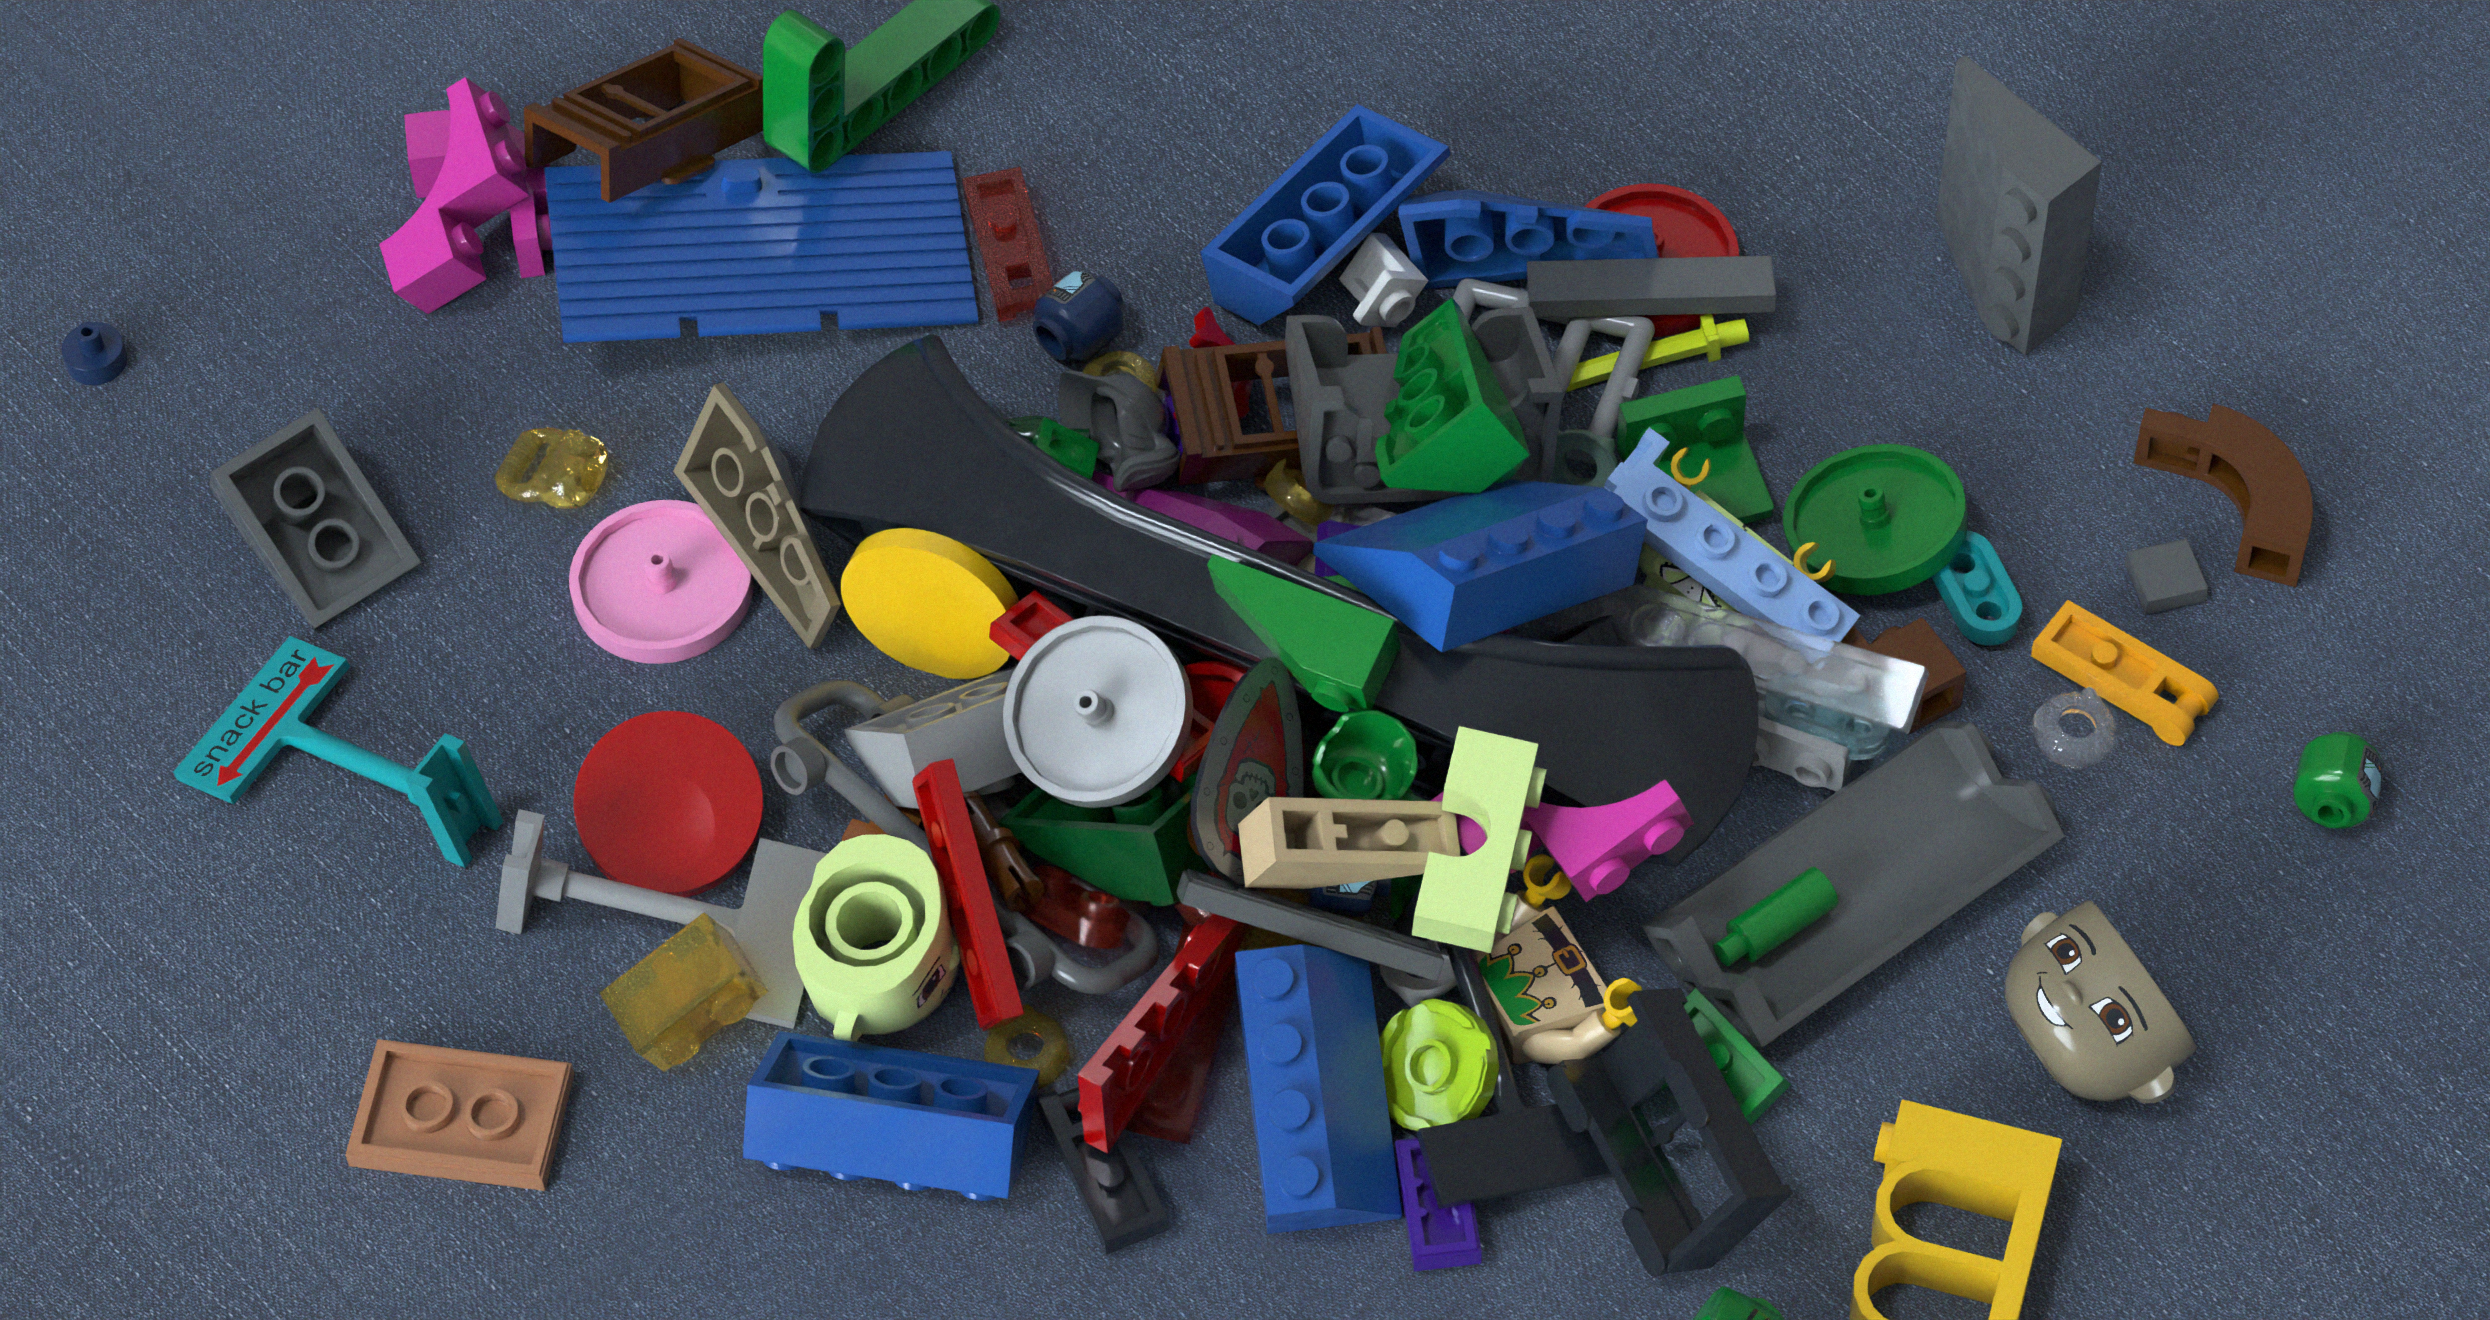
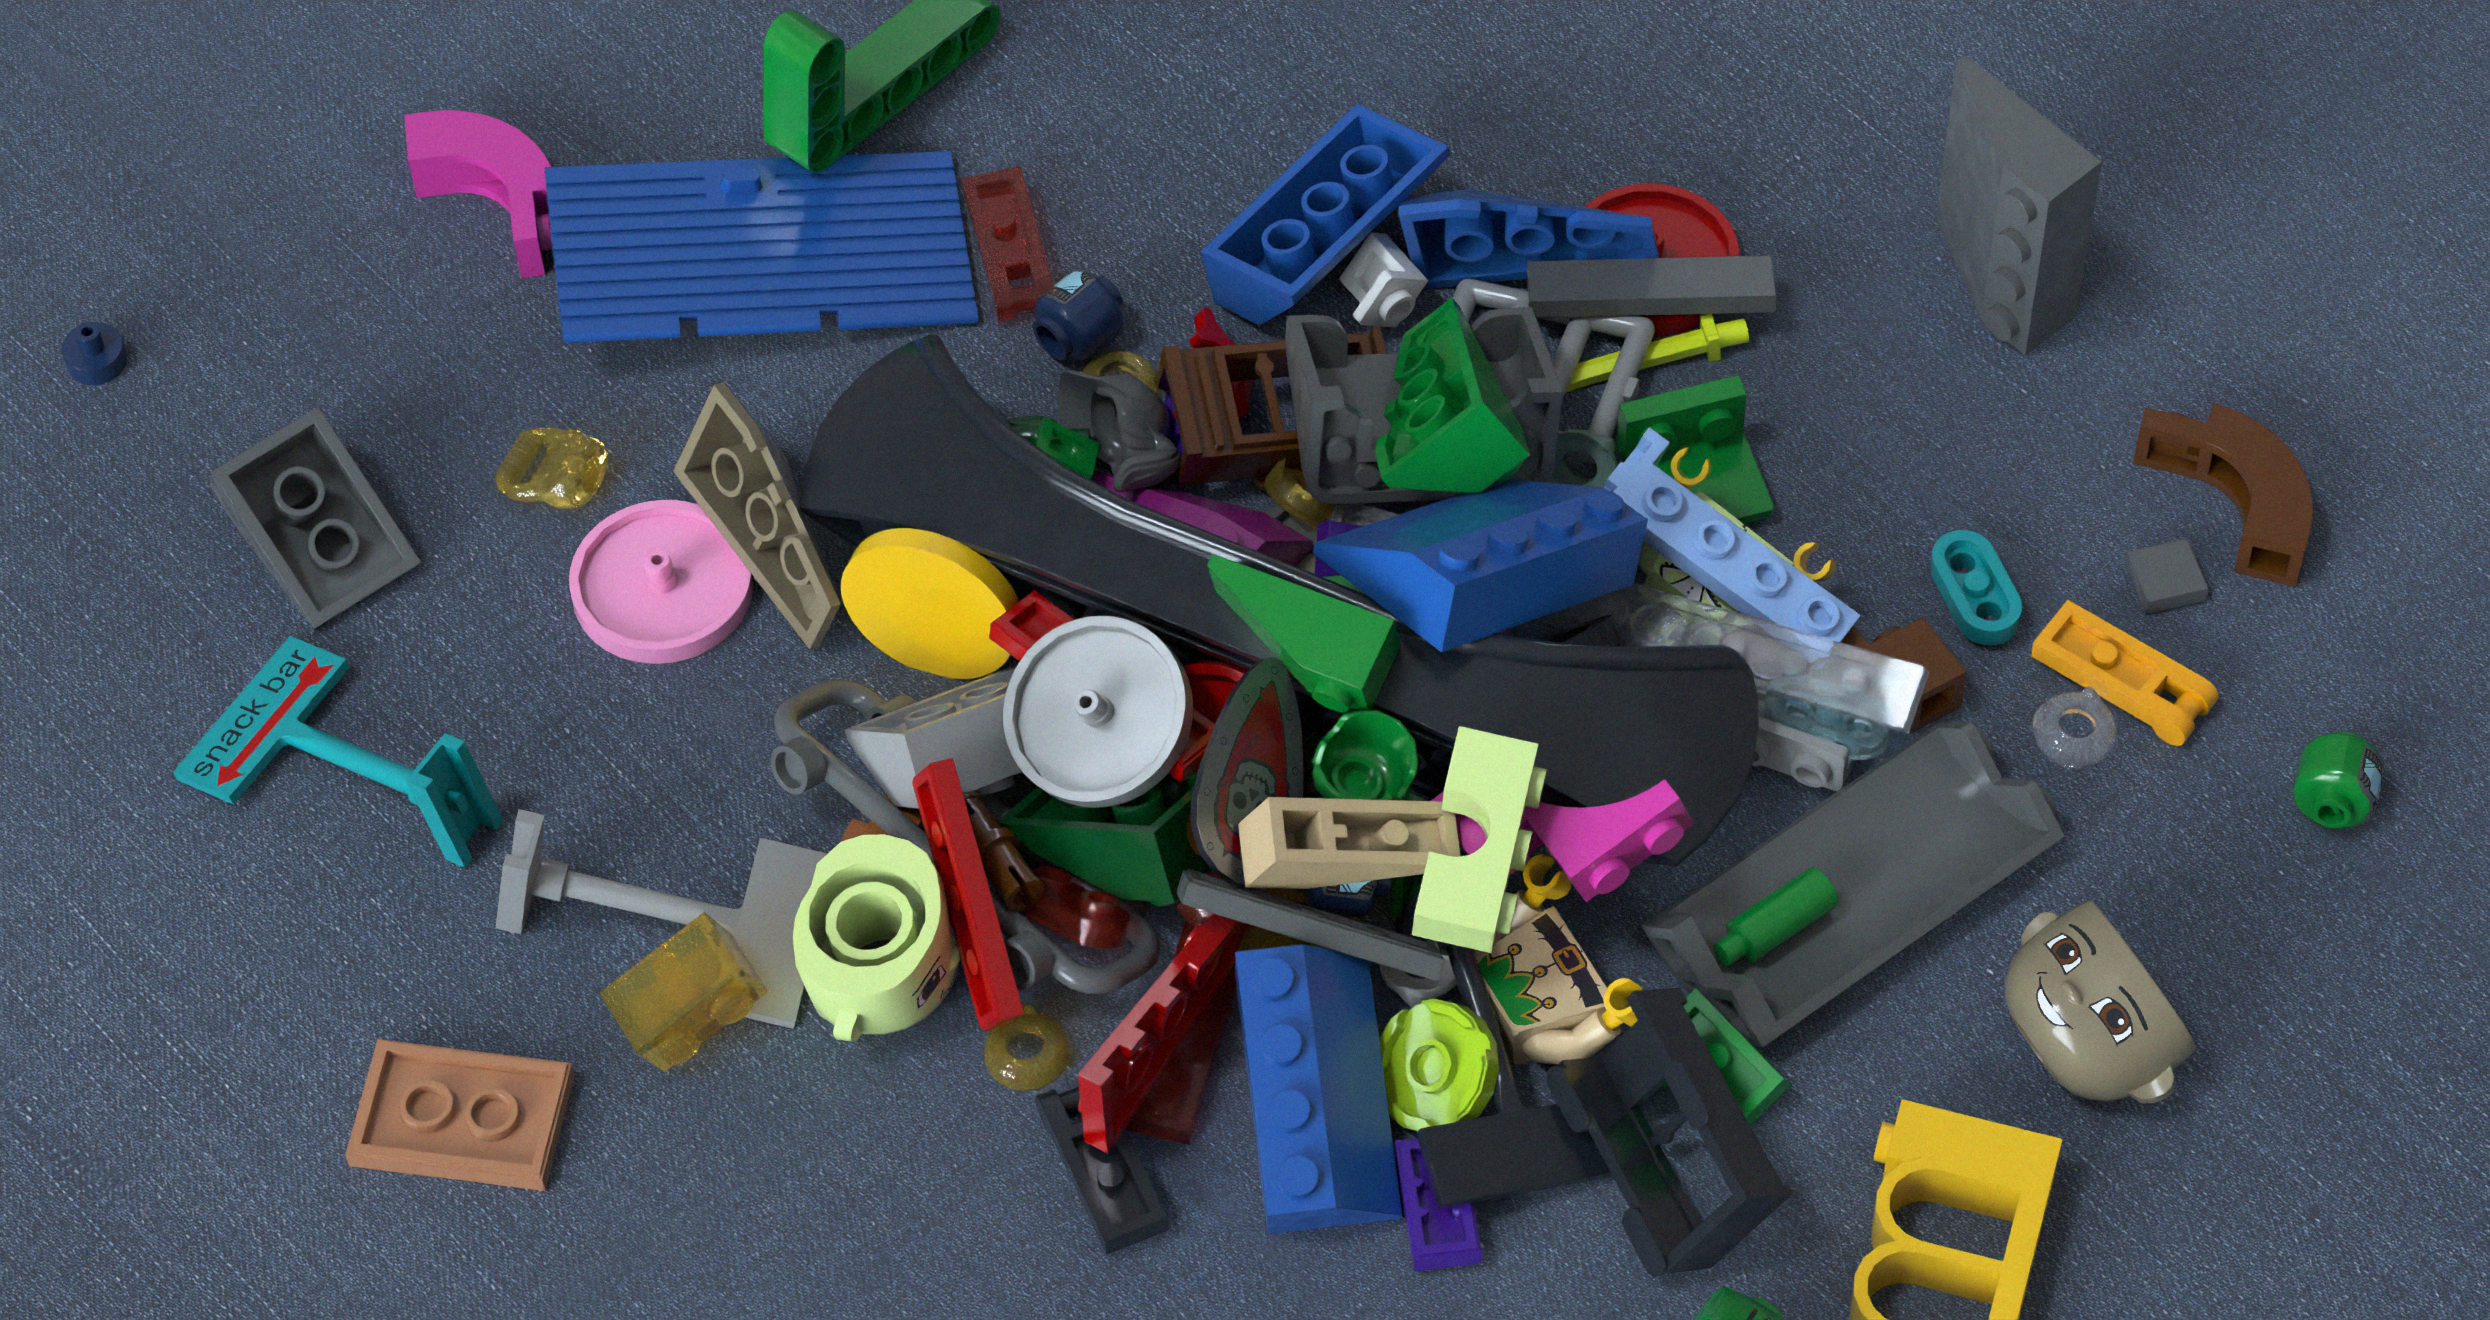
(481, 176): dark pink arch -> none
(668, 803): red piece -> none
(674, 145): reddish brown piece -> none
(890, 1115): blue slope -> none
(1879, 513): green piece -> none

